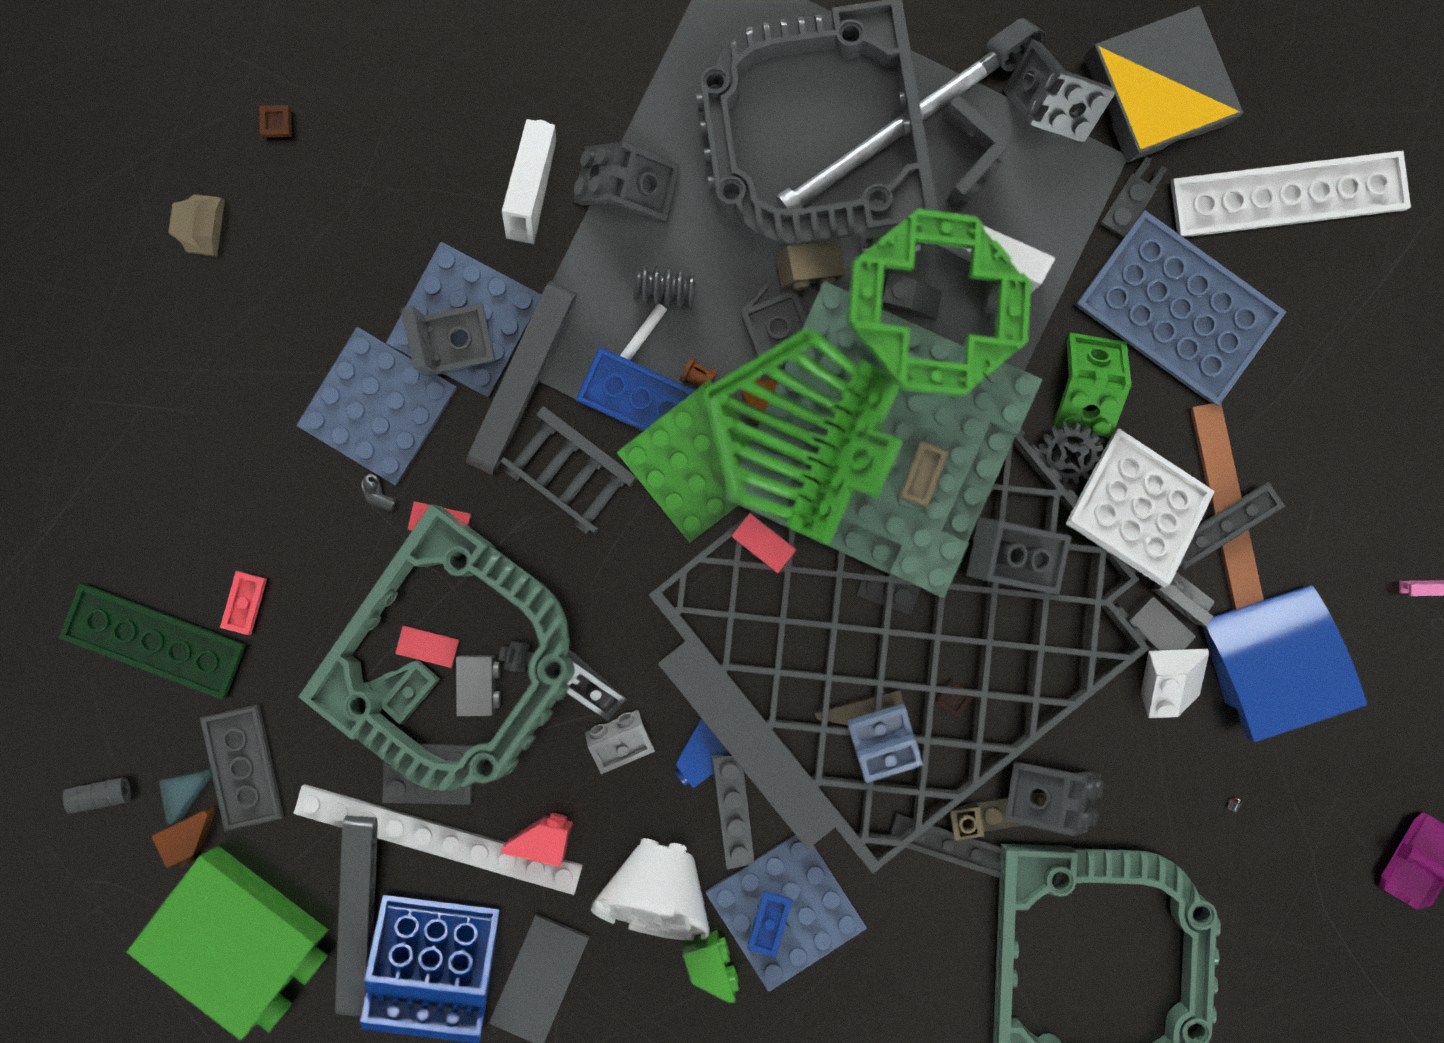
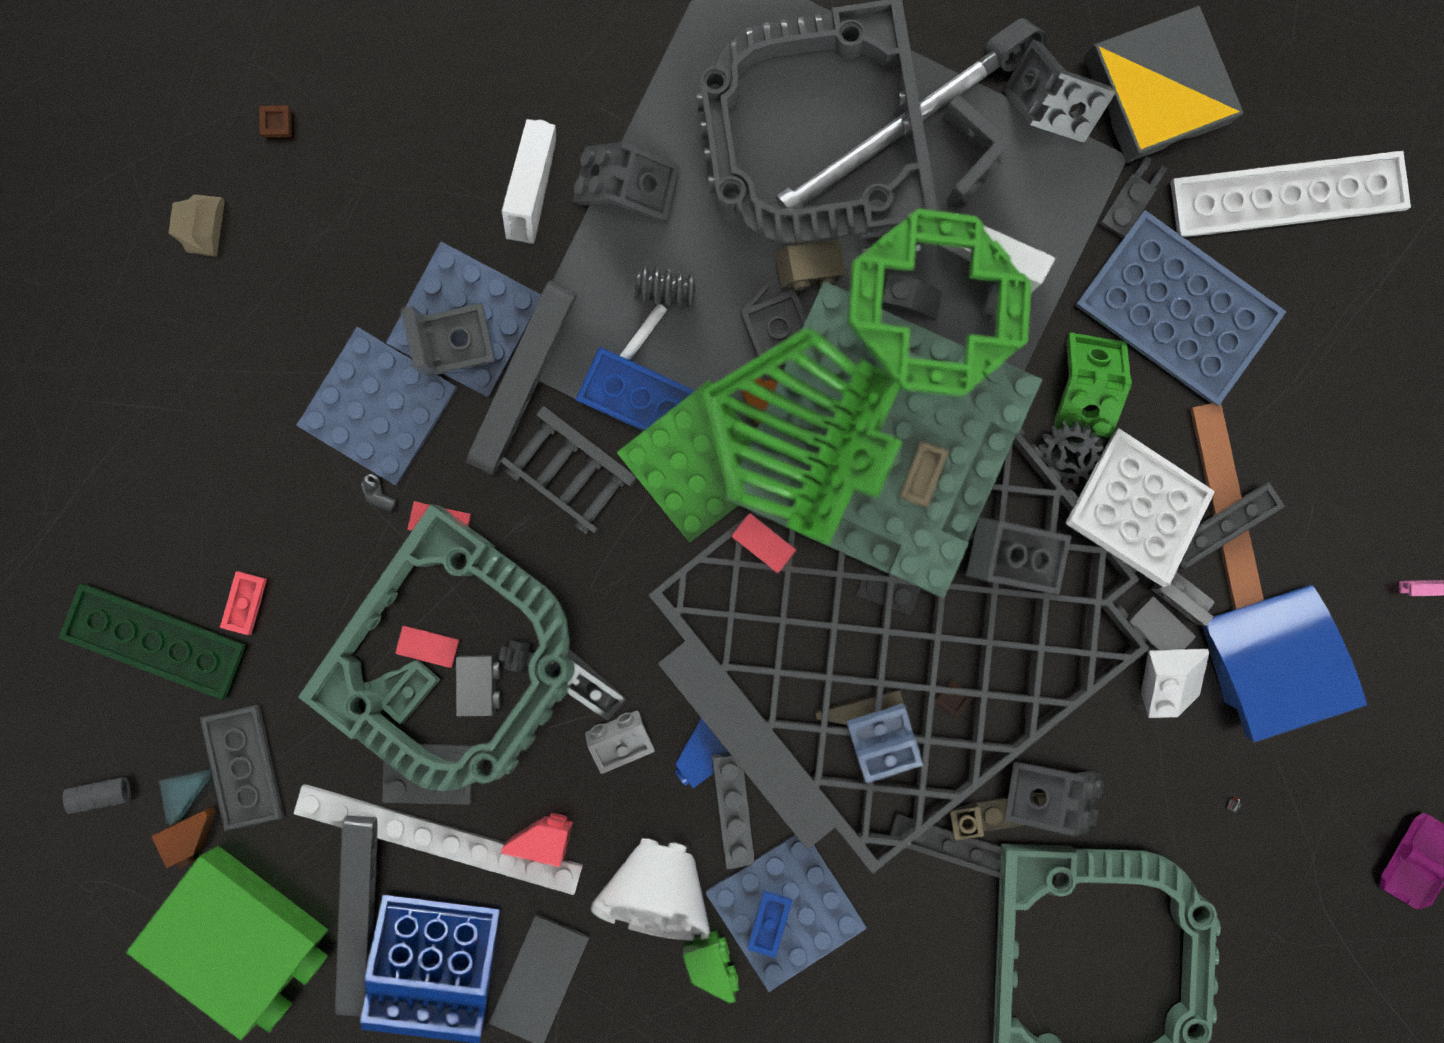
(697, 374): dark orange bush -> none

